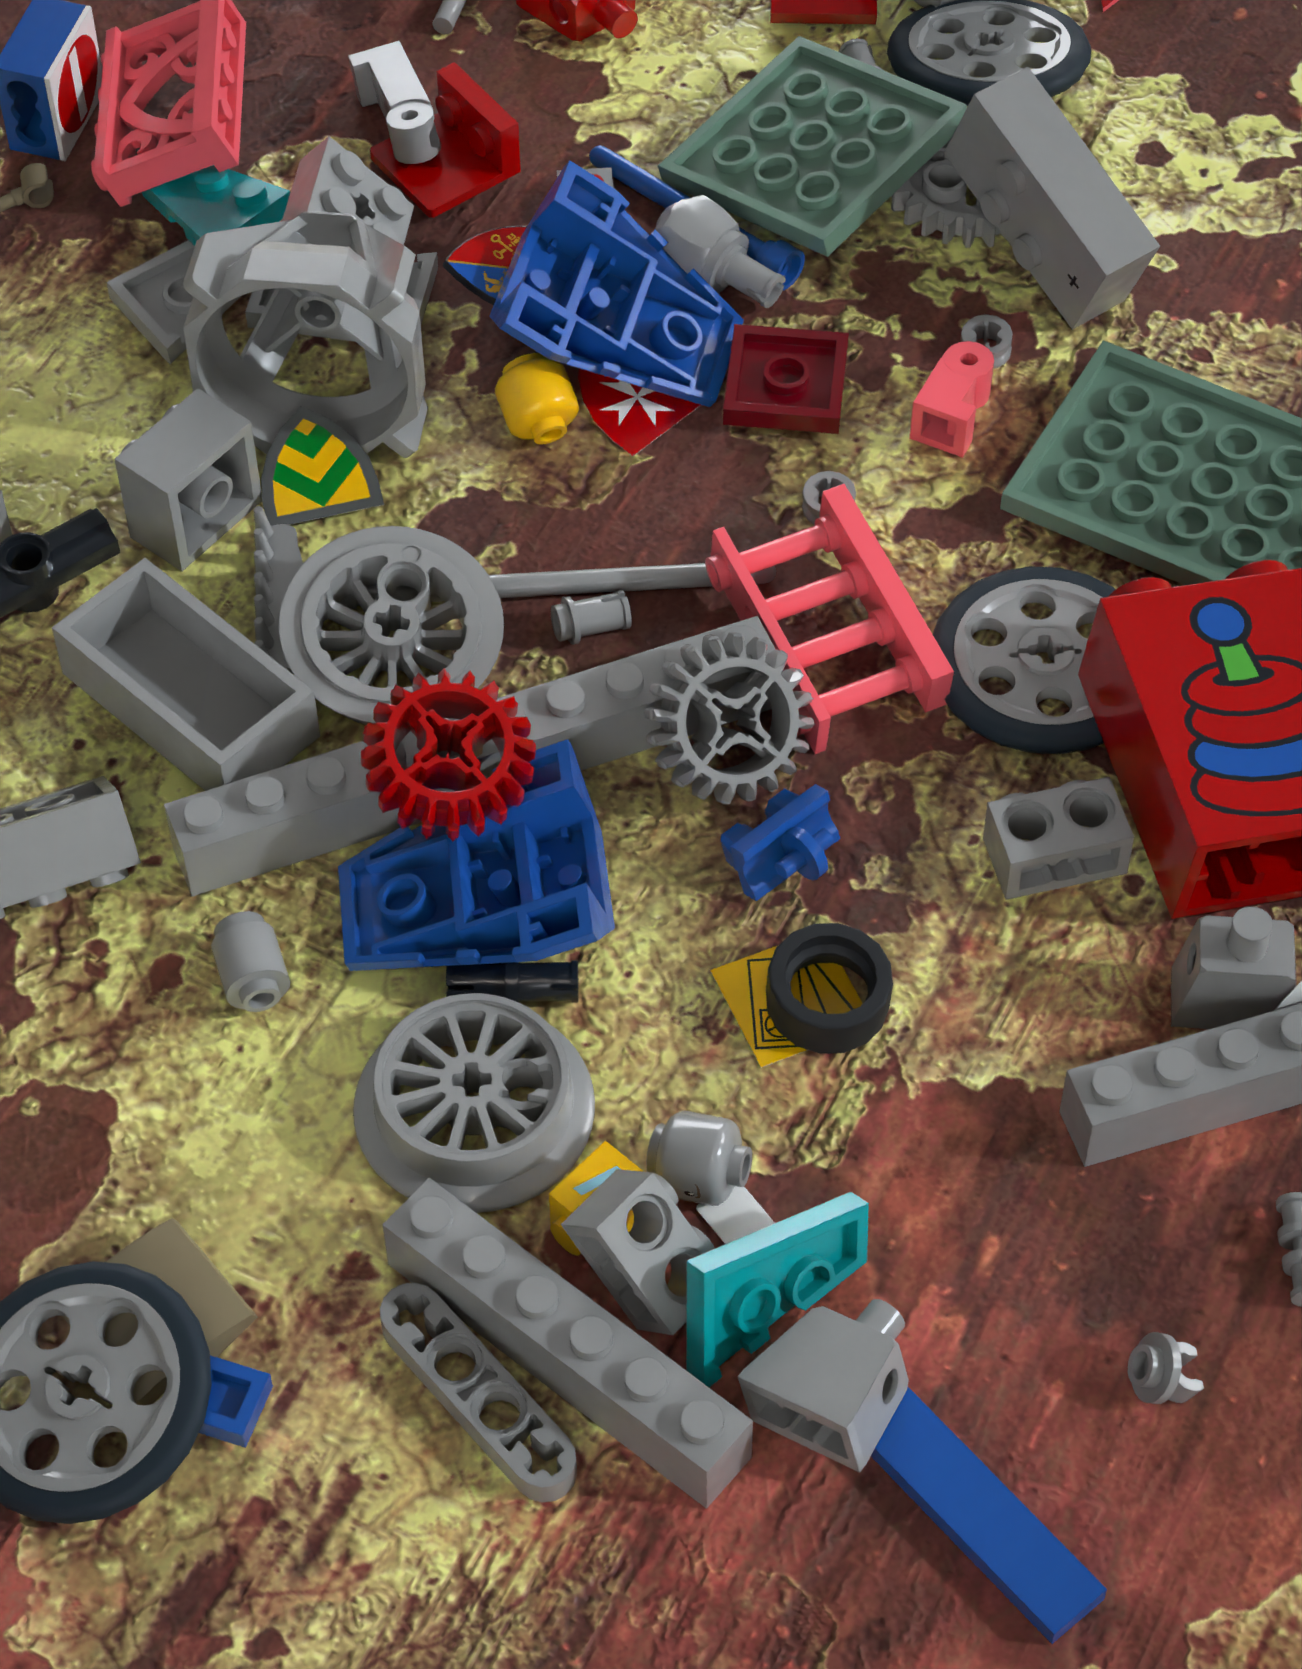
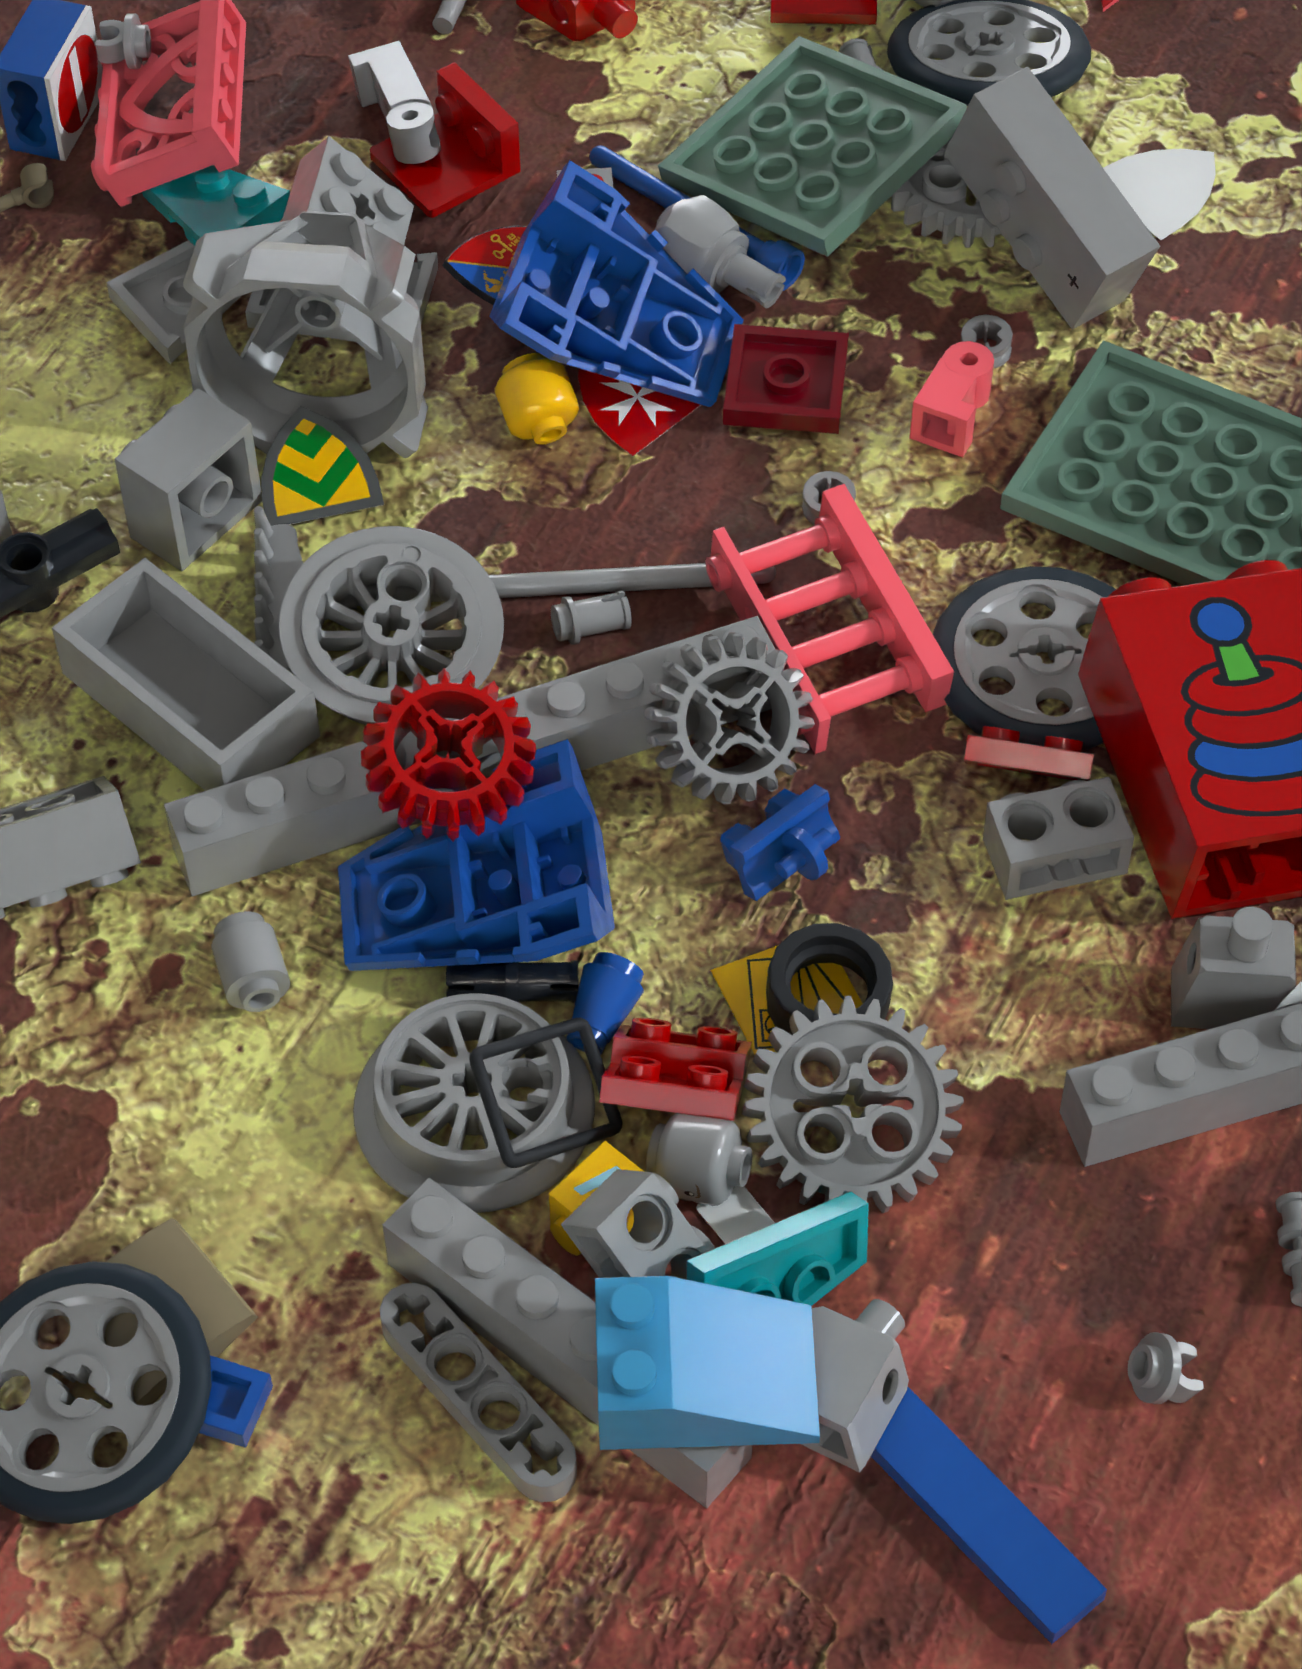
(124, 41): none -> light grey plate
(492, 1109): none -> black piece
(606, 996): none -> blue cone
(676, 1069): none -> red slope
(701, 1366): none -> slope
(846, 1047): none -> light grey gear
(1001, 750): none -> plate
(1165, 186): none -> white sticker

